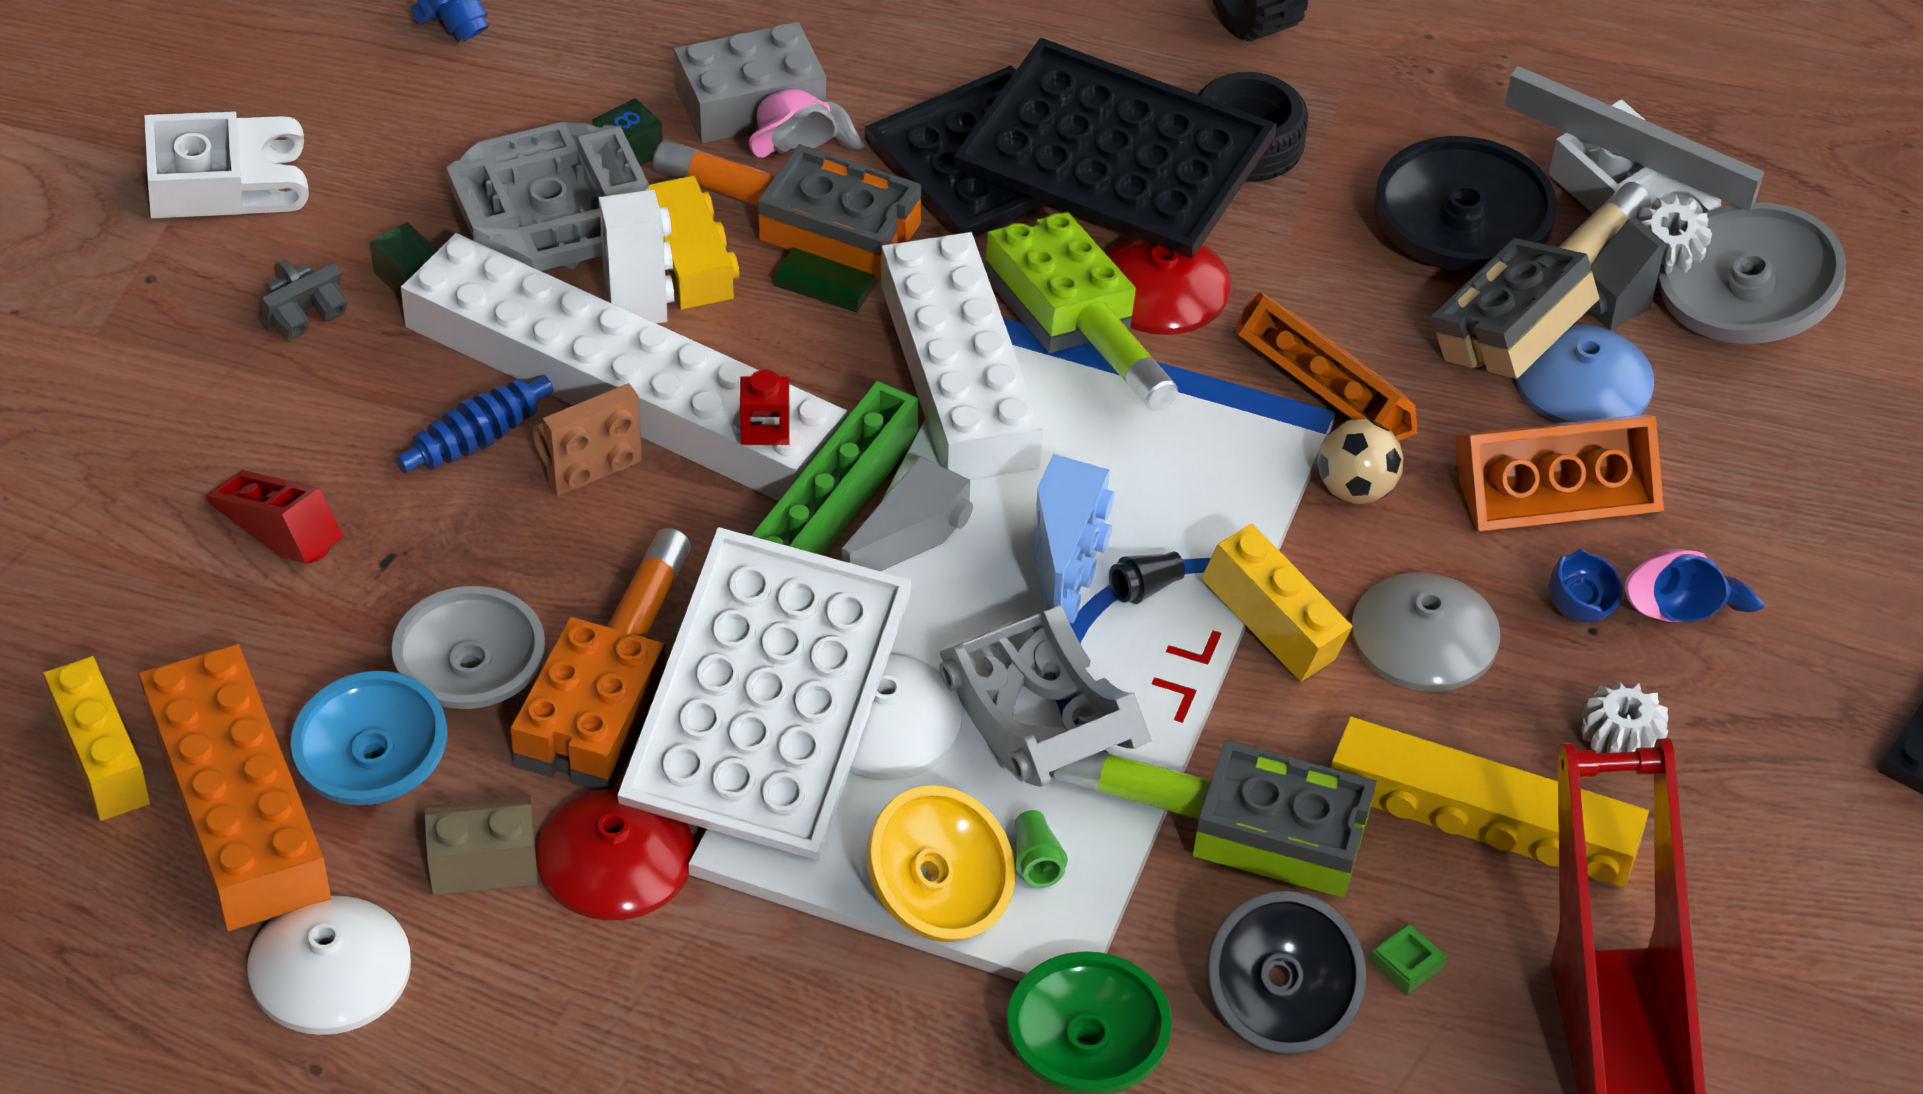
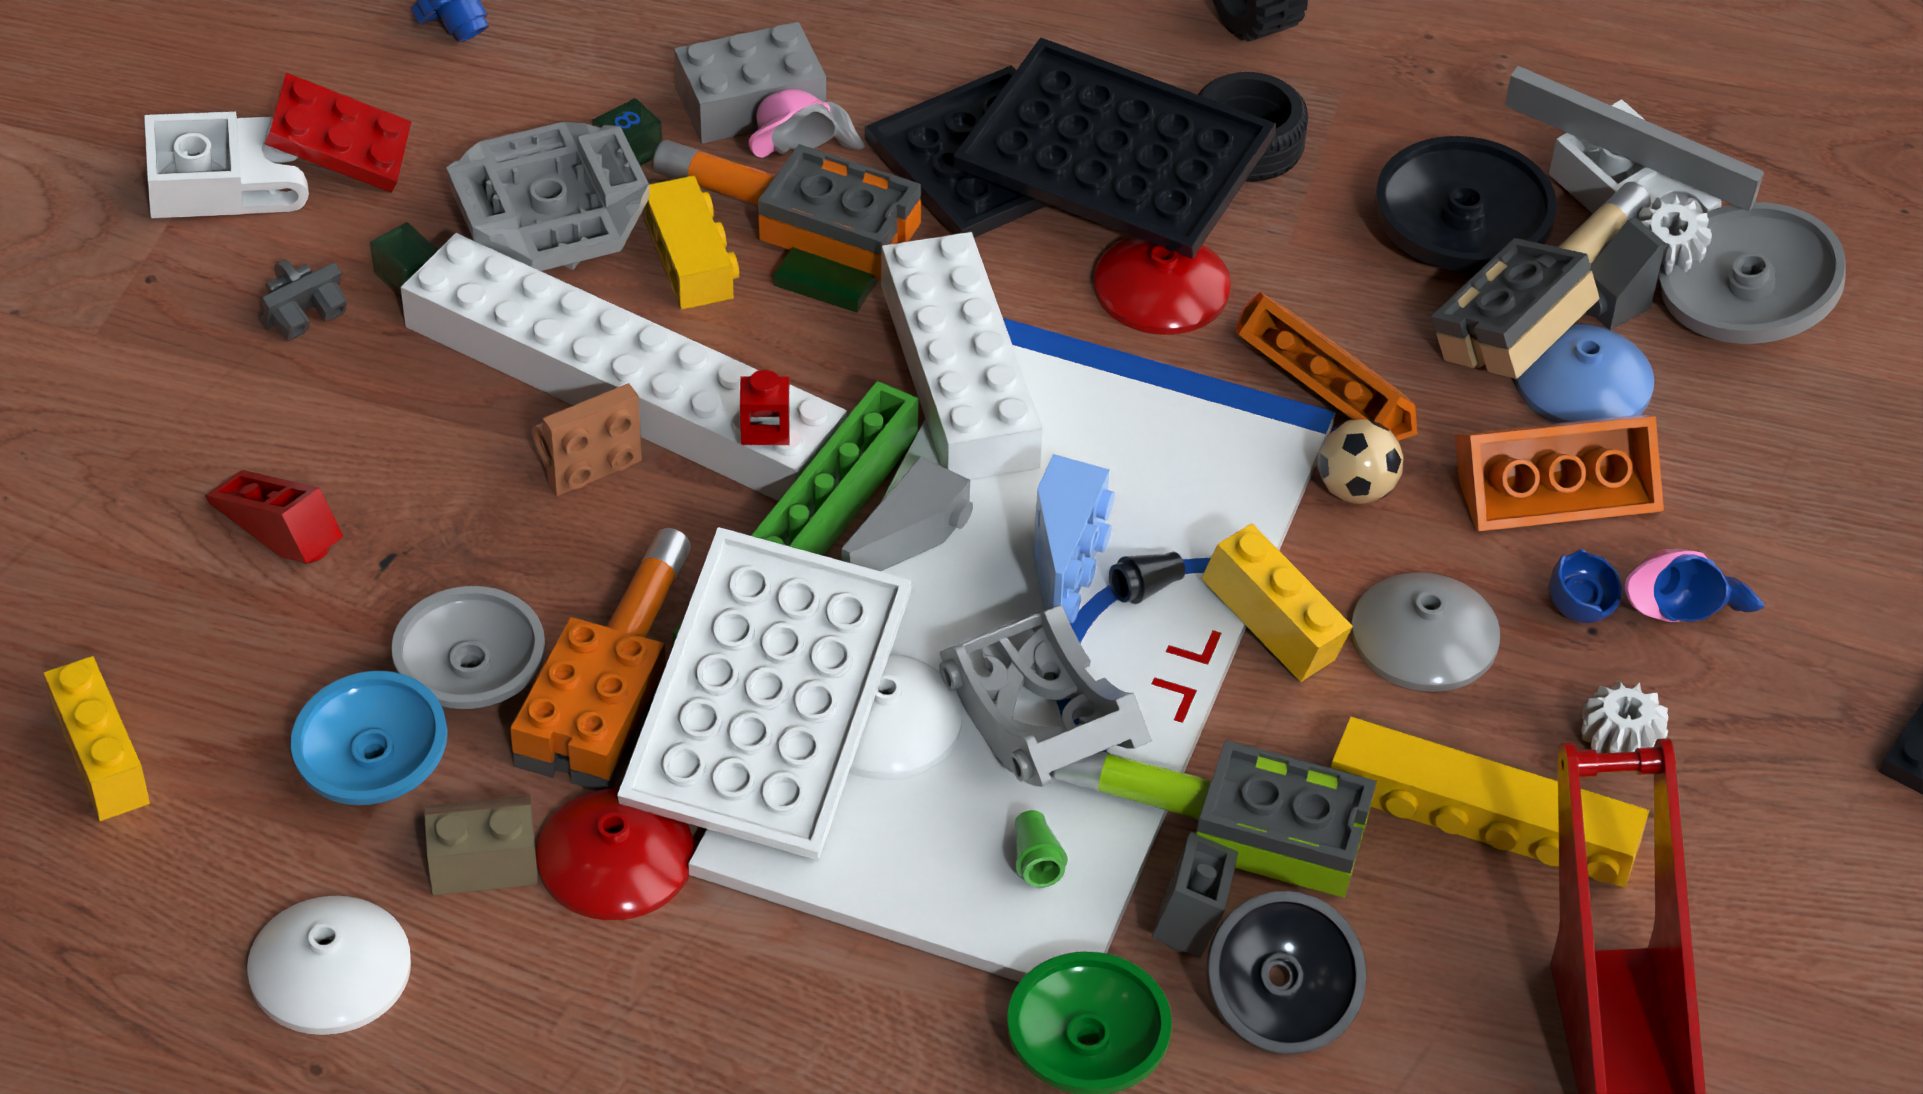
(235, 787): orange brick -> none
(338, 132): none -> red plate
(474, 424): blue piece -> none
(636, 254): white brick -> none
(959, 848): yellow dish -> none
(1073, 297): lime piece -> none
(1195, 895): none -> dark grey slope
(1408, 958): bright green tile -> none

